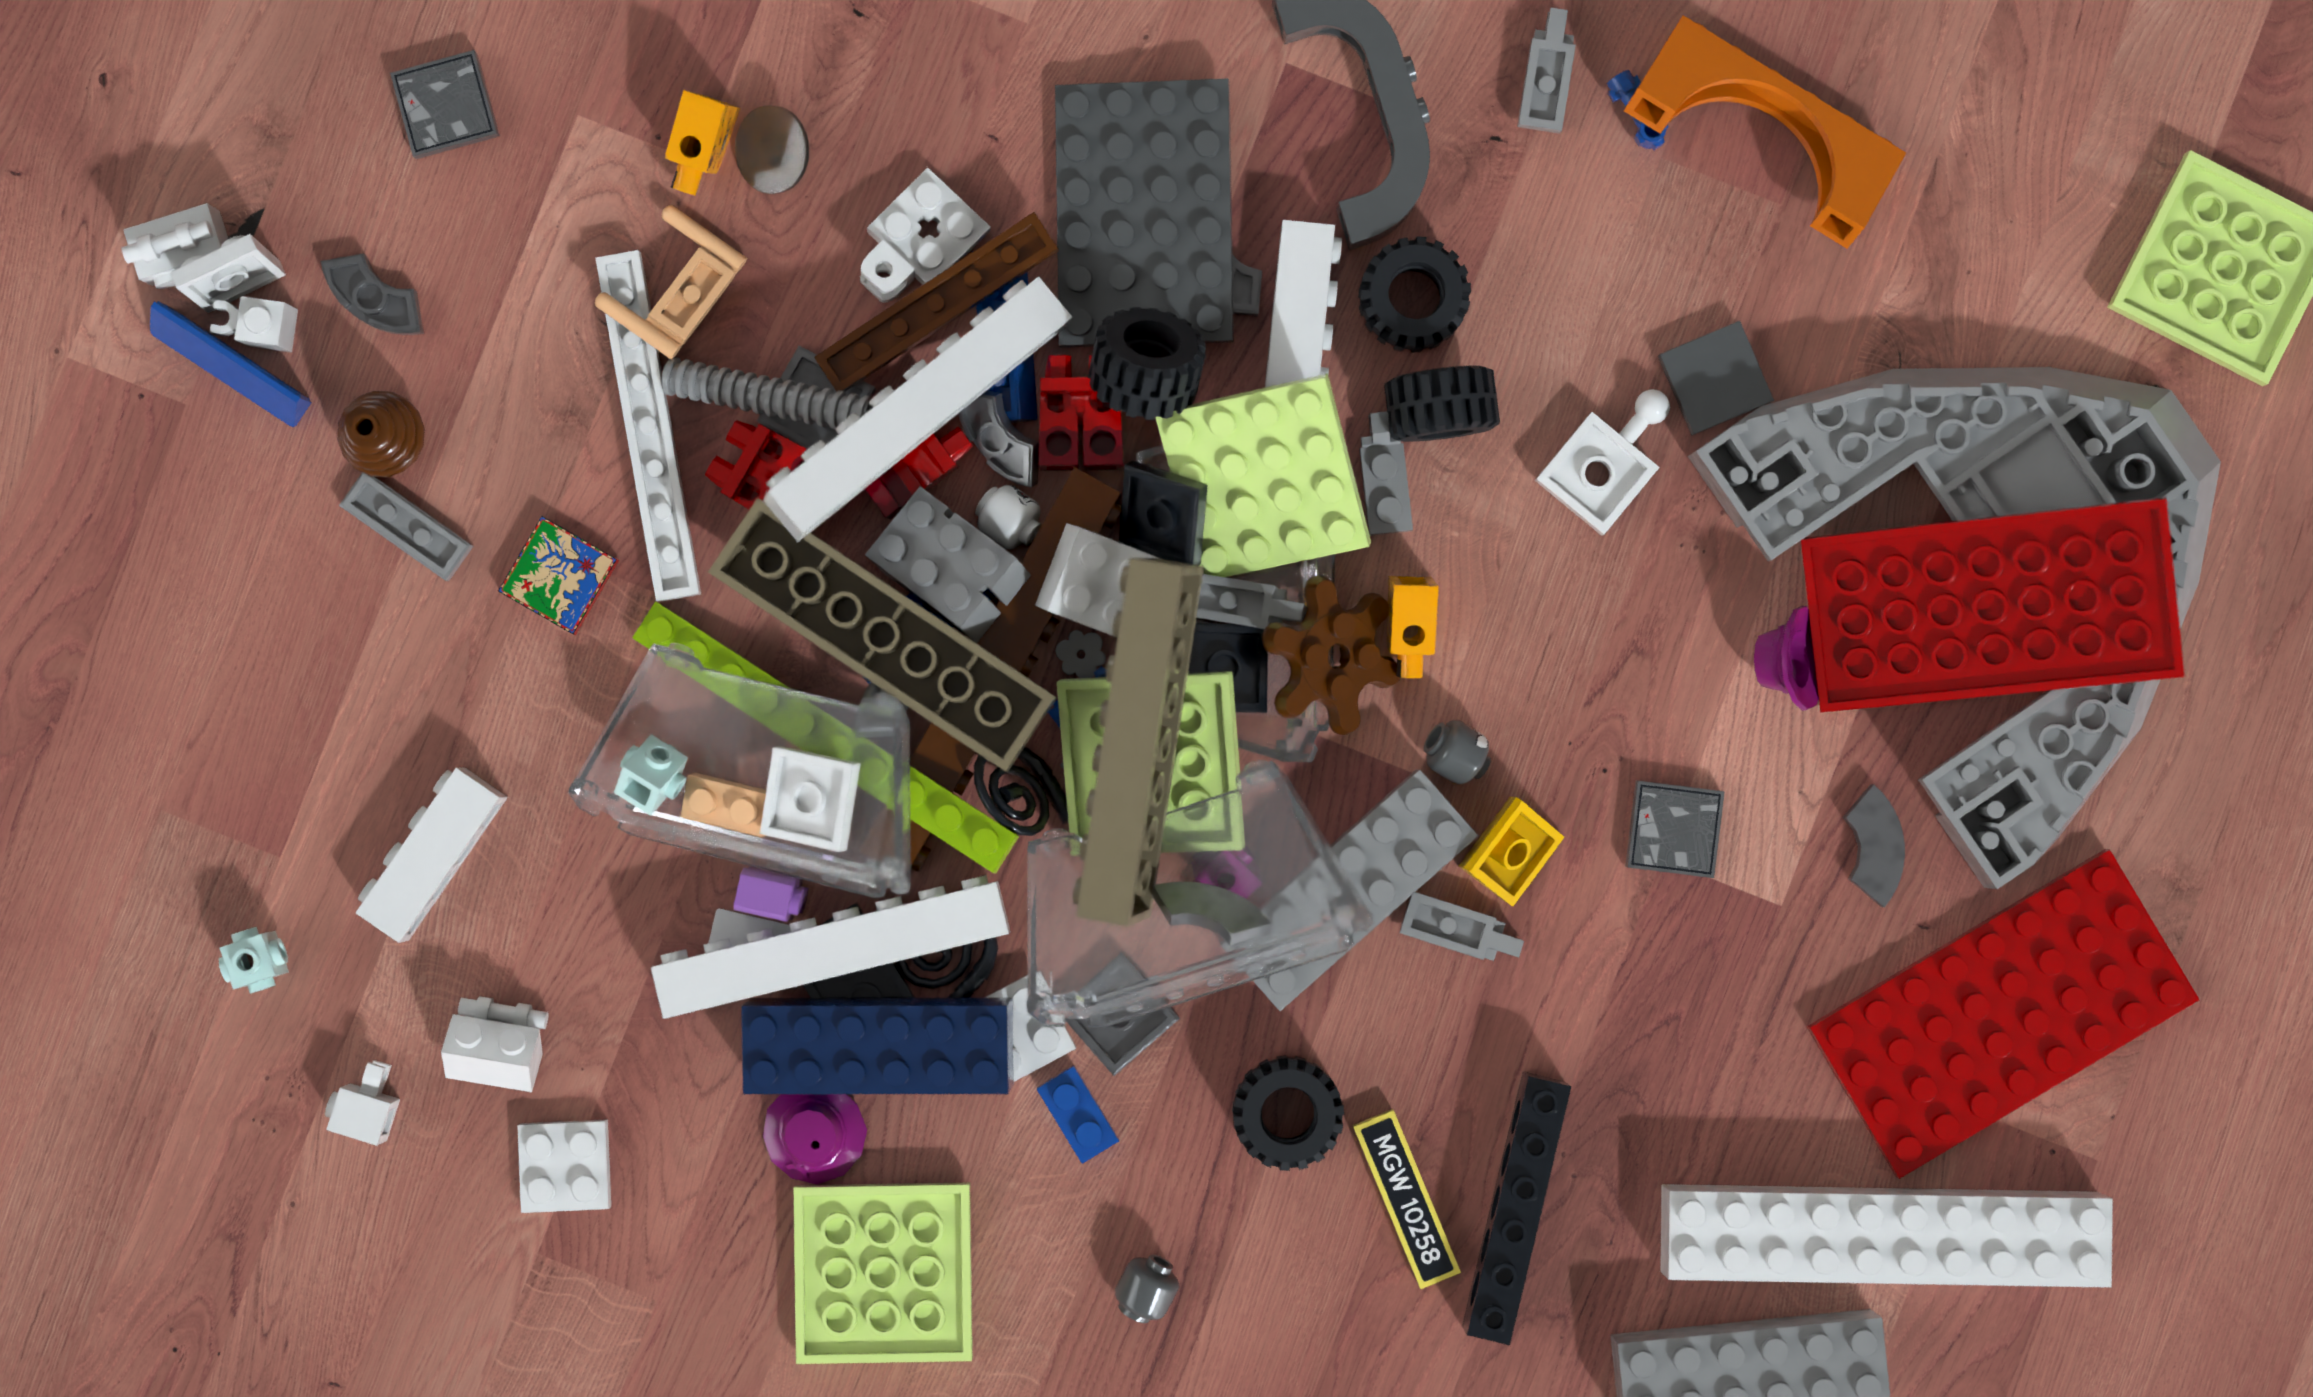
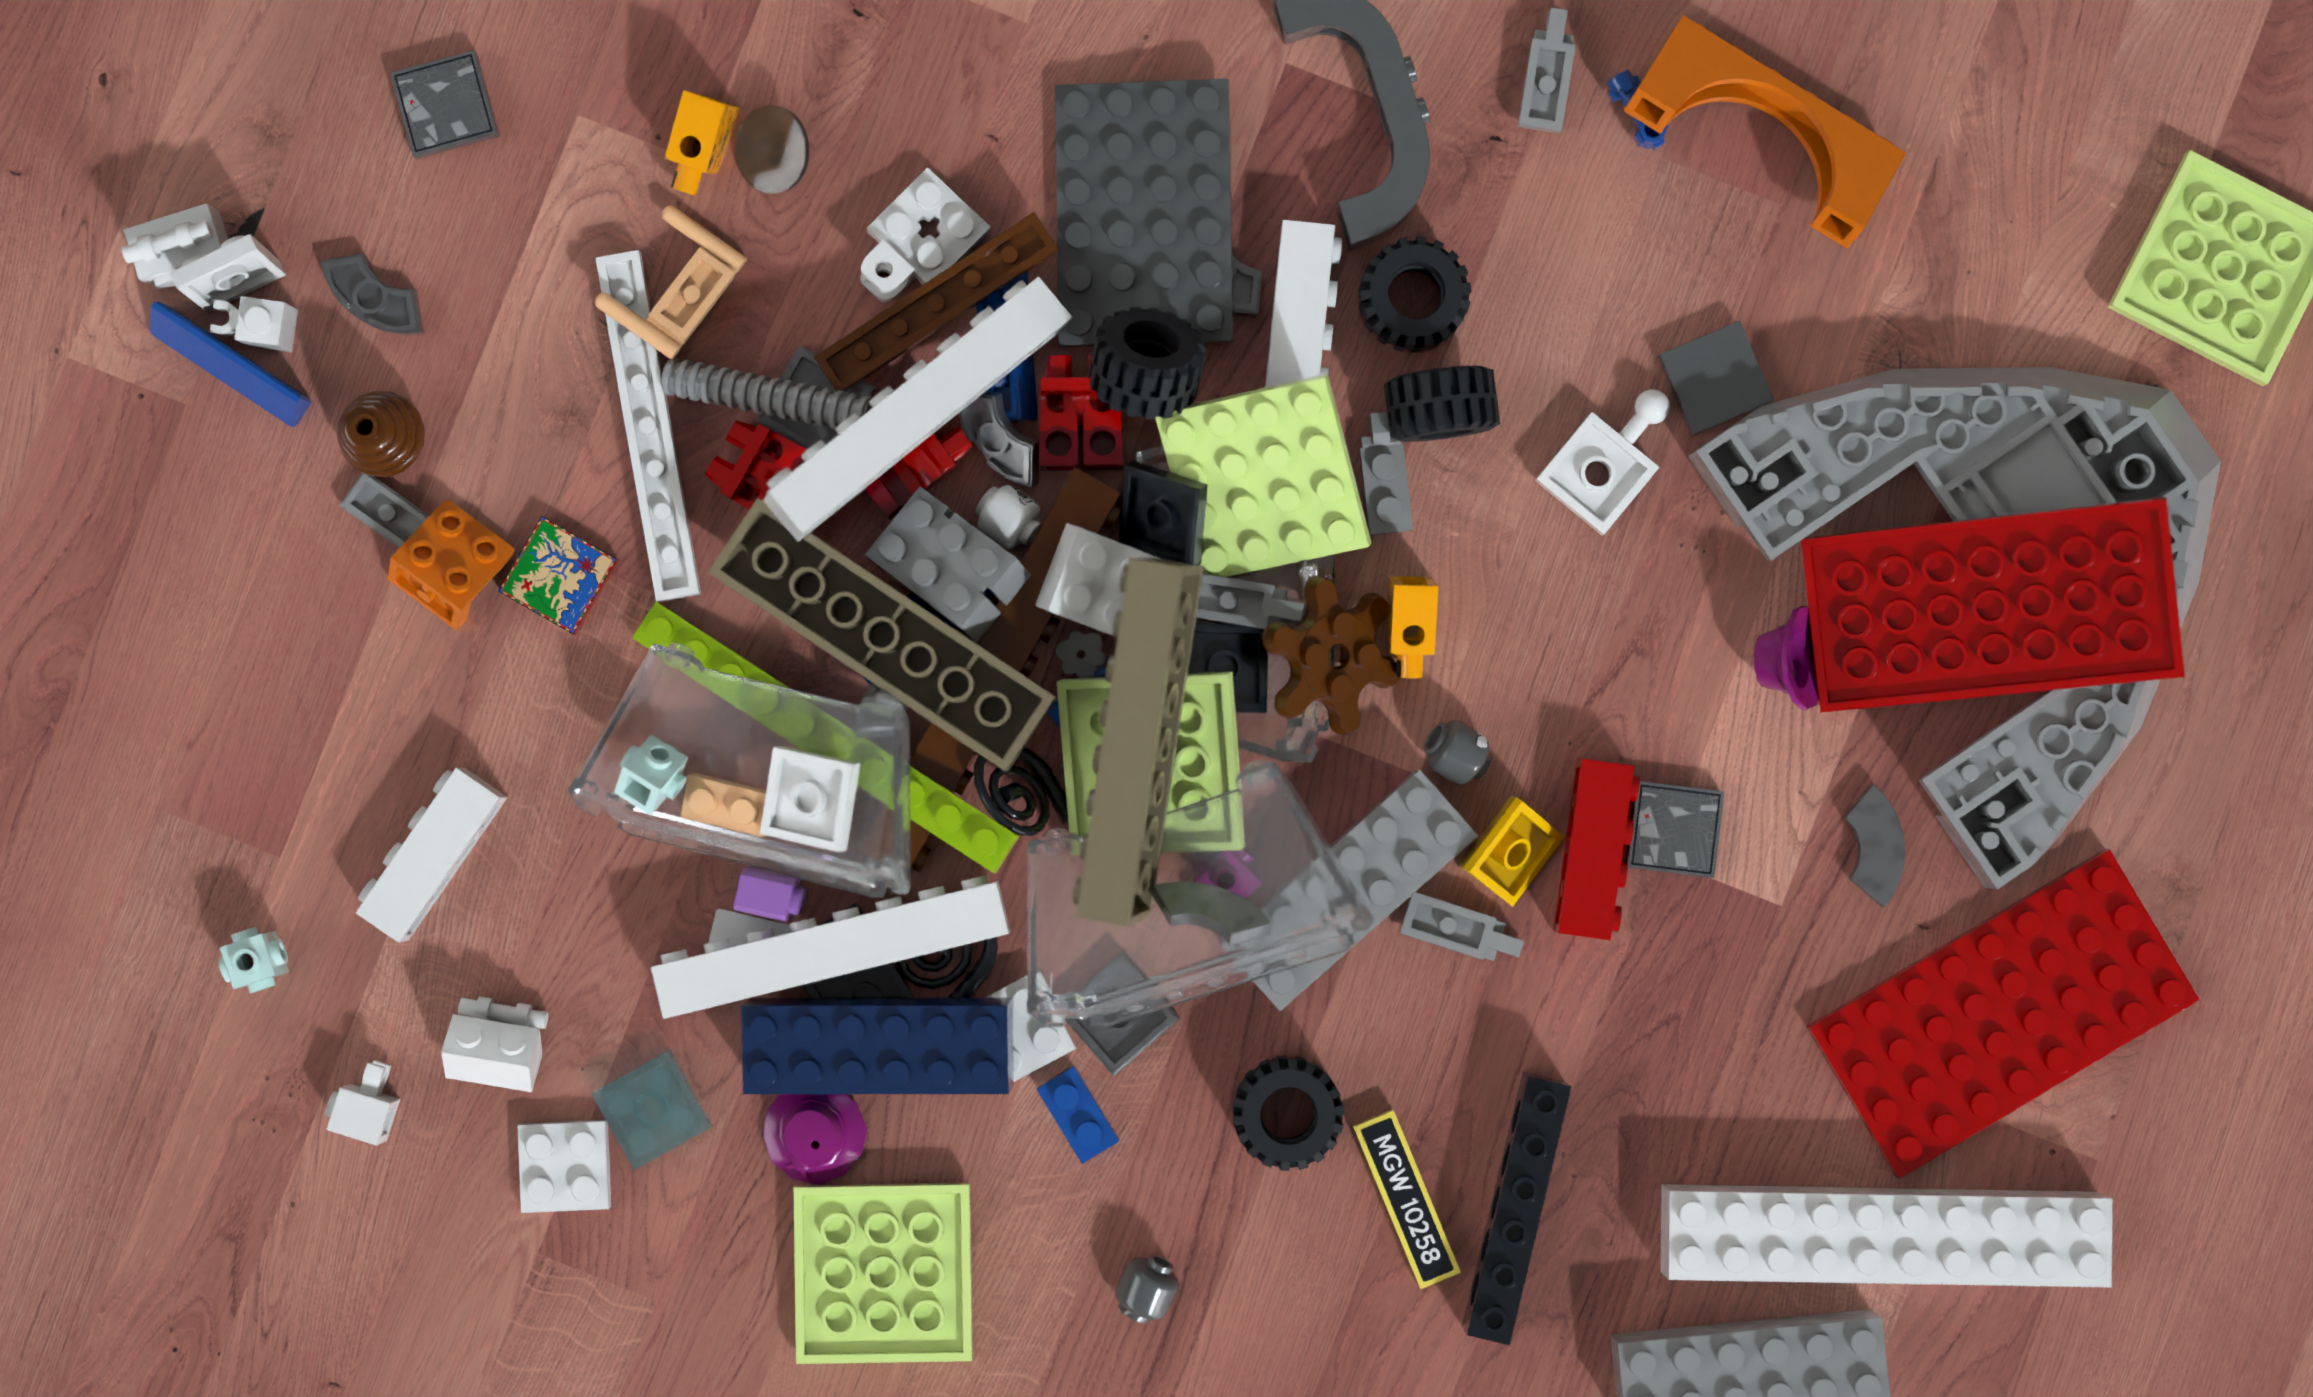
(448, 563): none -> orange bracket
(652, 1109): none -> clear light blue plate
(1594, 849): none -> red brick

